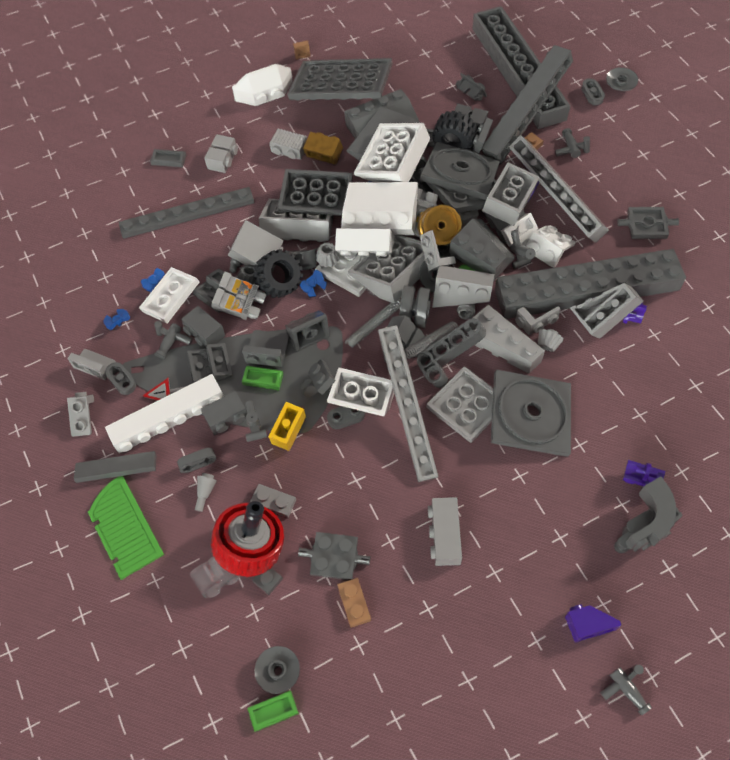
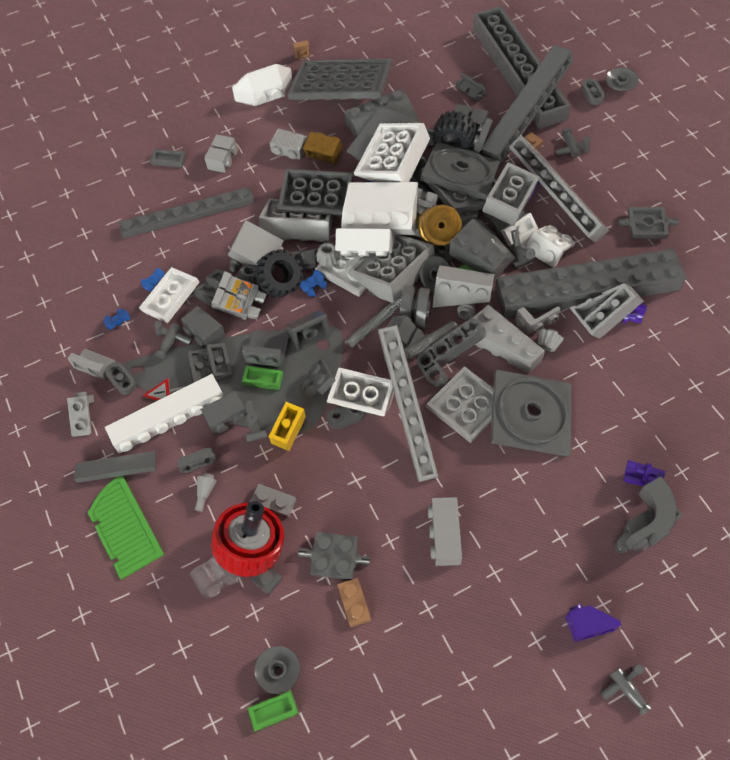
(431, 252): light grey bracket -> none

